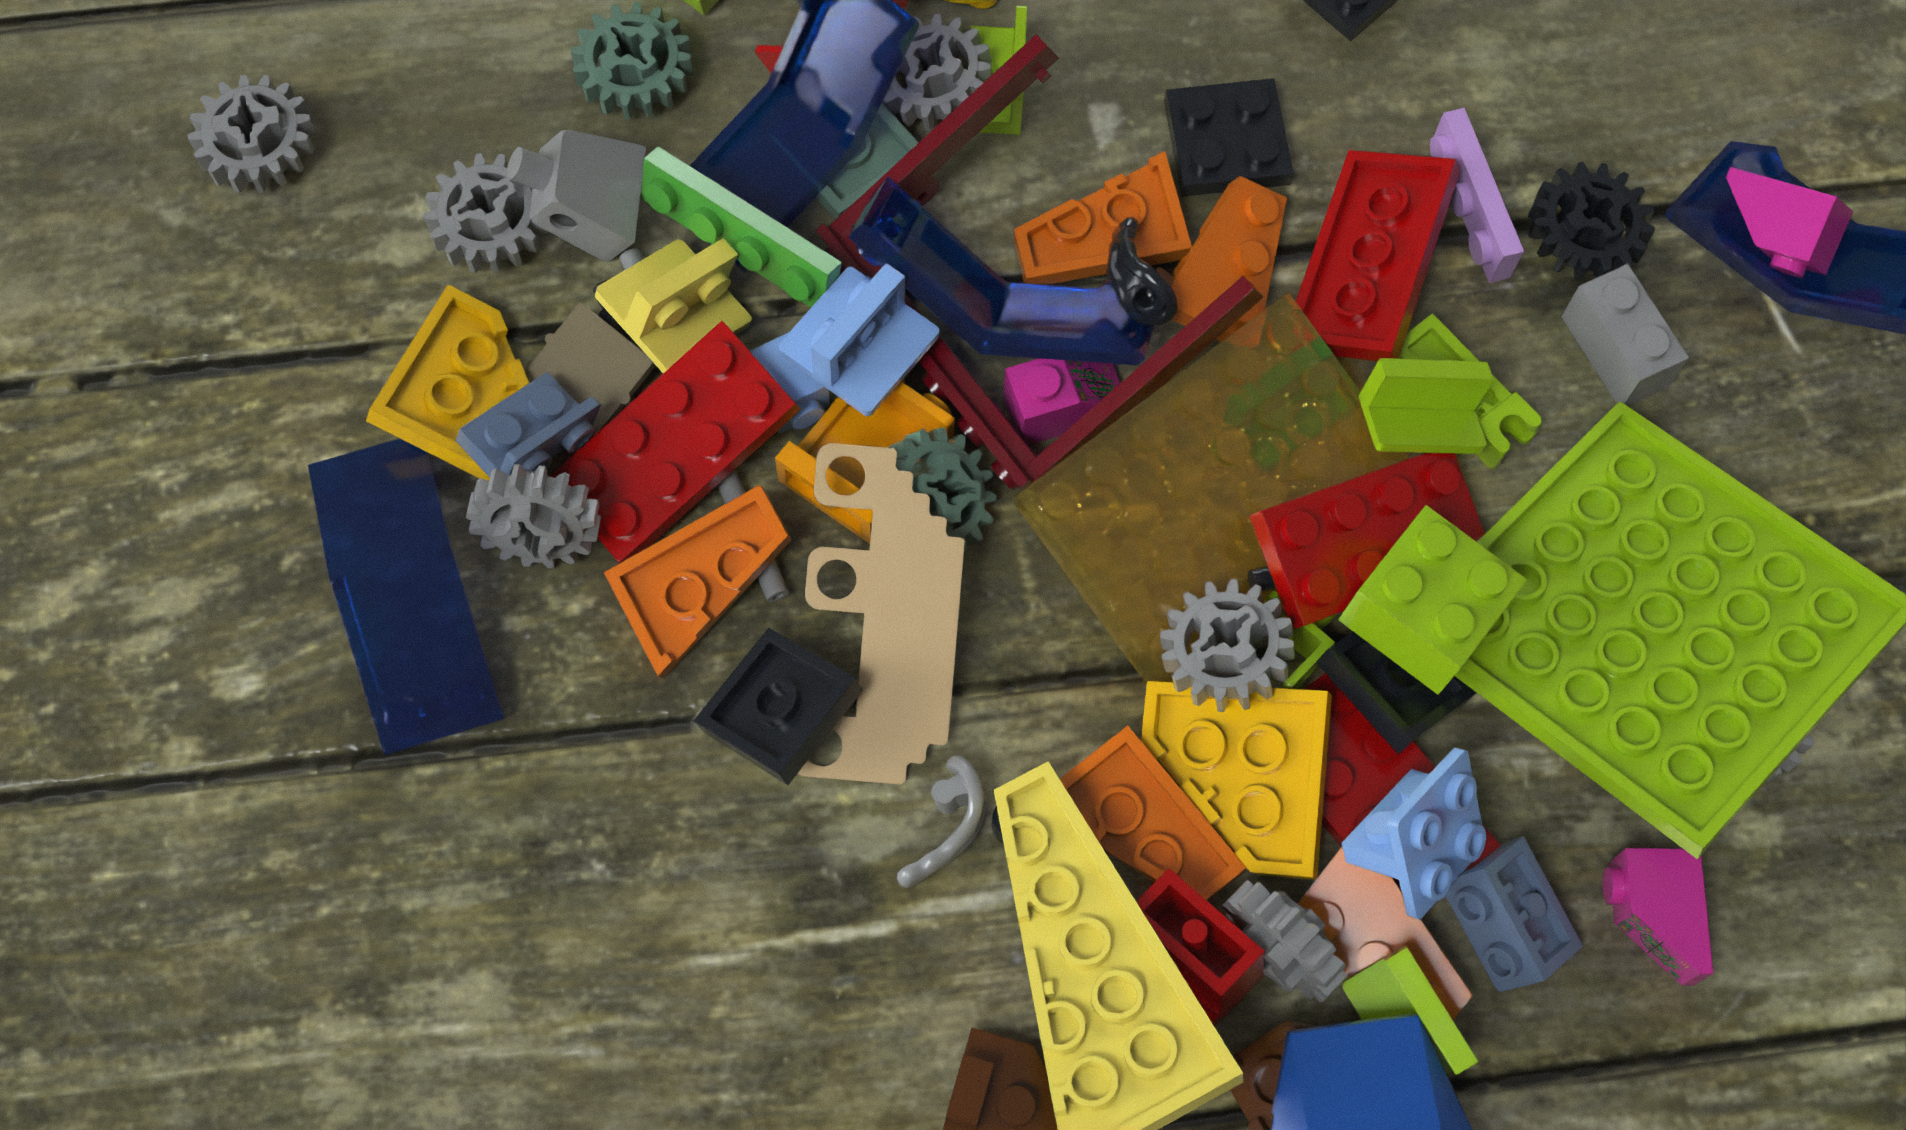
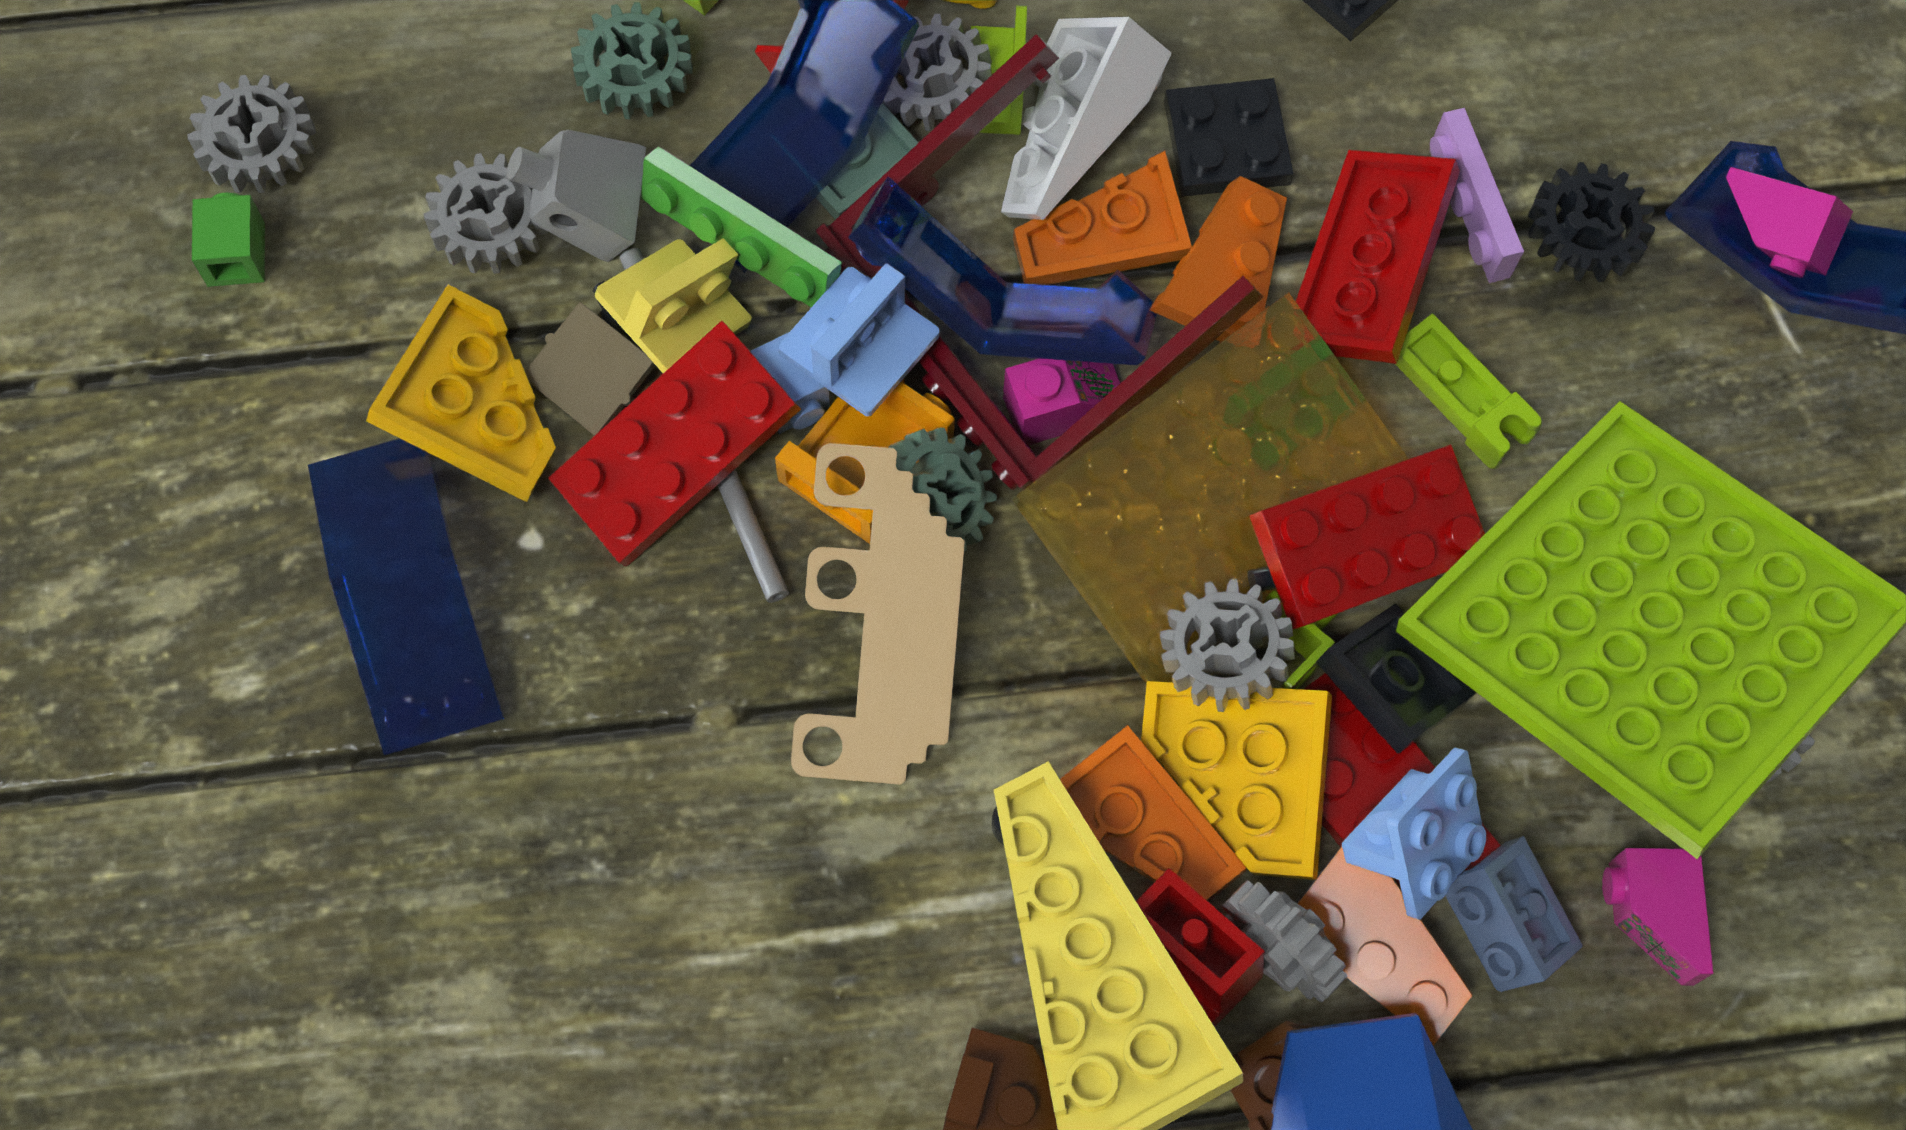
(228, 240): none -> bright green brick
(529, 427): sand blue bracket -> none
(533, 516): light grey gear -> none
(696, 574): orange wing -> none
(778, 705): black plate -> none
(948, 795): light grey piece -> none
(1093, 94): none -> white wedge
(1139, 287): black piece -> none
(1400, 987): lime panel -> none
(1425, 405): lime panel -> none
(1432, 599): lime brick -> none
(1624, 336): light grey brick -> none

